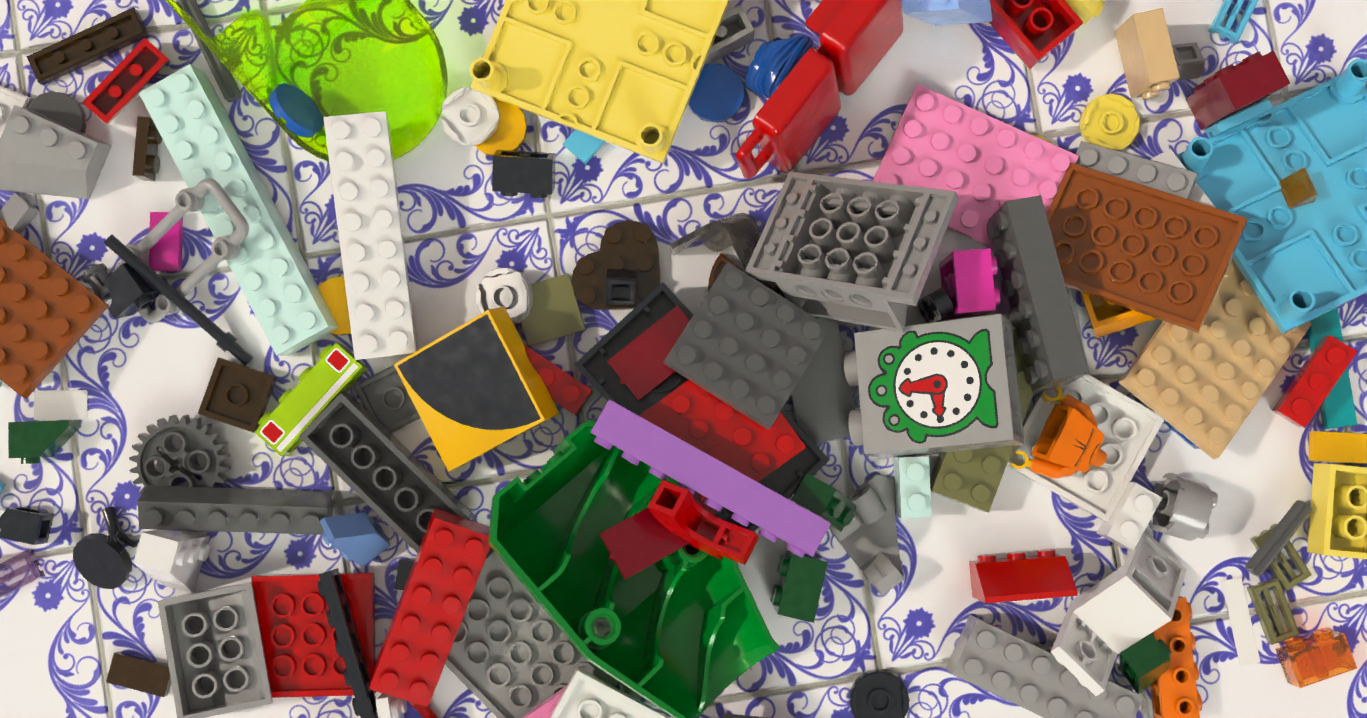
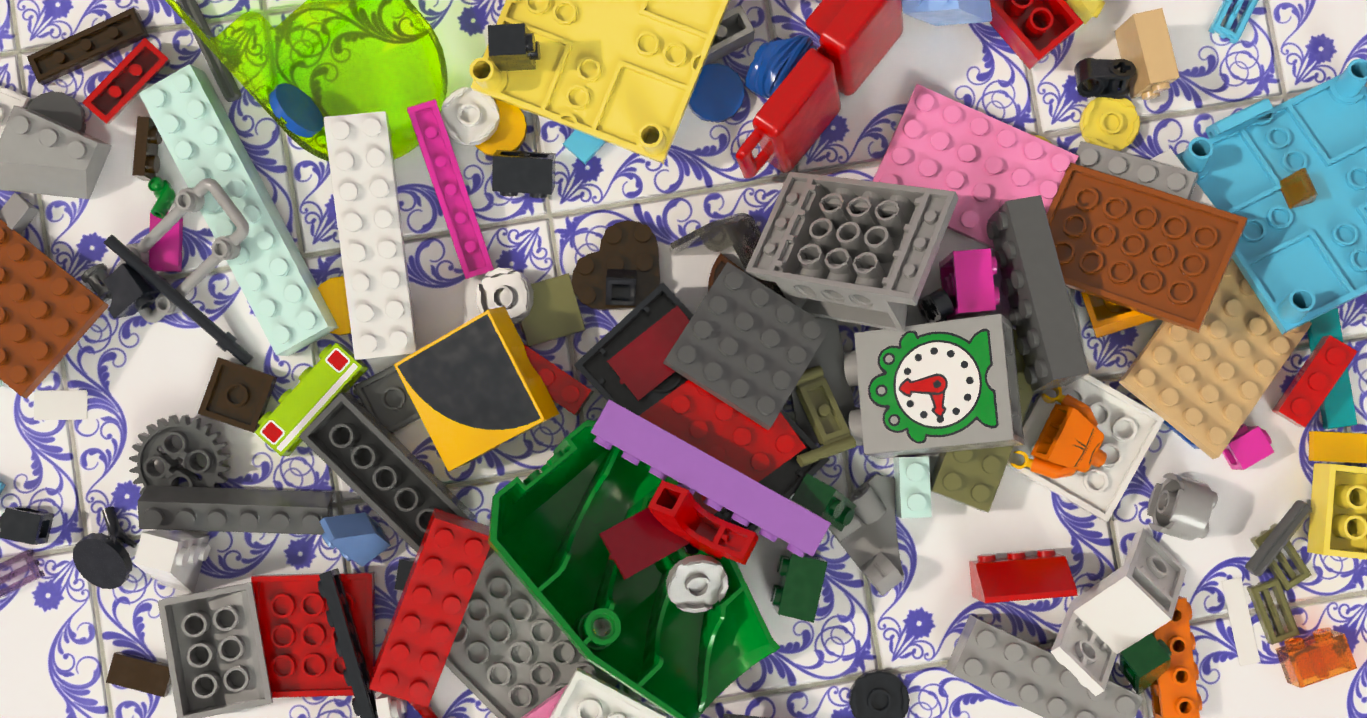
(39, 438): dark green slope -> none
(164, 194): none -> green arm
(450, 189): none -> dark pink plate
(513, 47): none -> black brick
(697, 583): none -> light grey tile
(823, 416): none -> olive plate
(1103, 78): none -> black piece
(1130, 516): white brick -> none
(1188, 60): light grey slope -> none
(1237, 88): dark red brick -> none
(1247, 447): none -> dark pink brick

